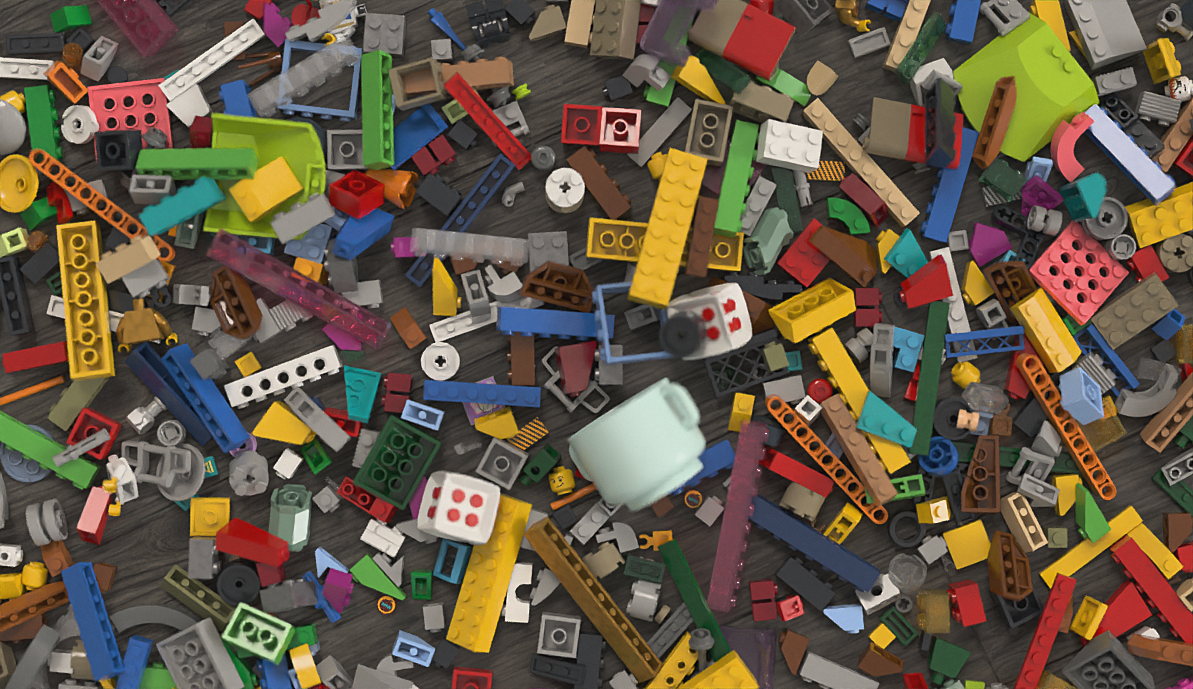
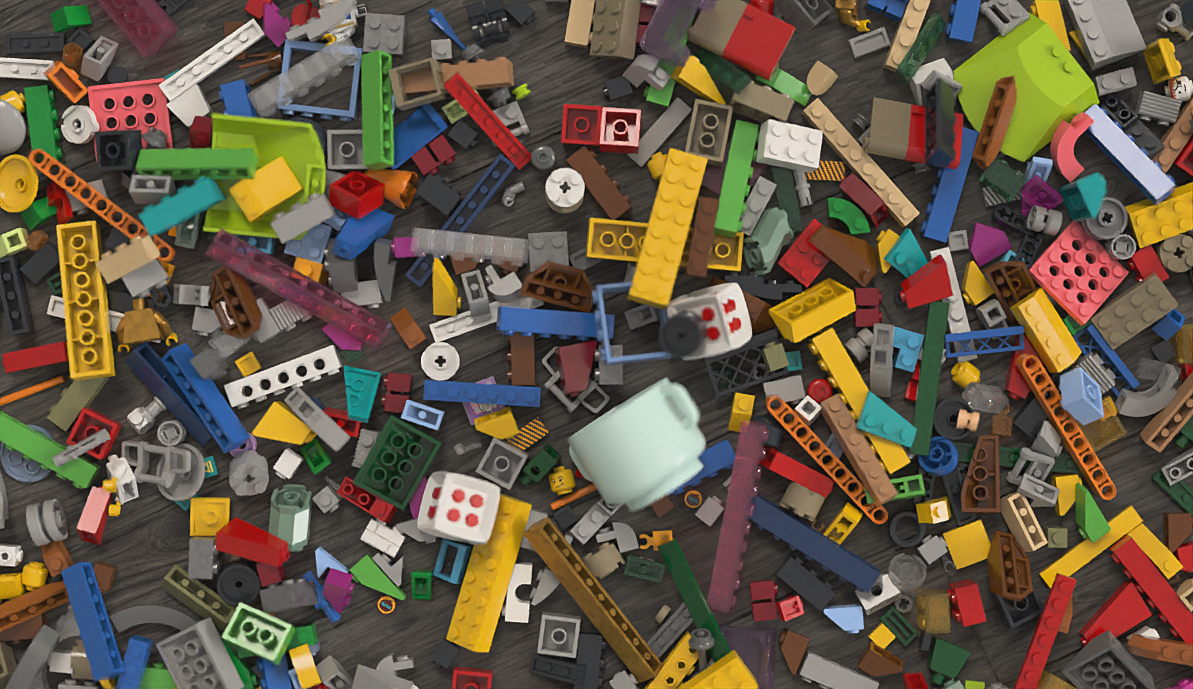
(385, 267): none -> dark grey slope
(412, 648): light blue slope -> none
(434, 617): light grey brick -> none
(548, 23): dark tan slope -> none
(644, 599): light grey brick -> none
(983, 423): sand blue bracket -> none
(1088, 617): yellow tile -> none

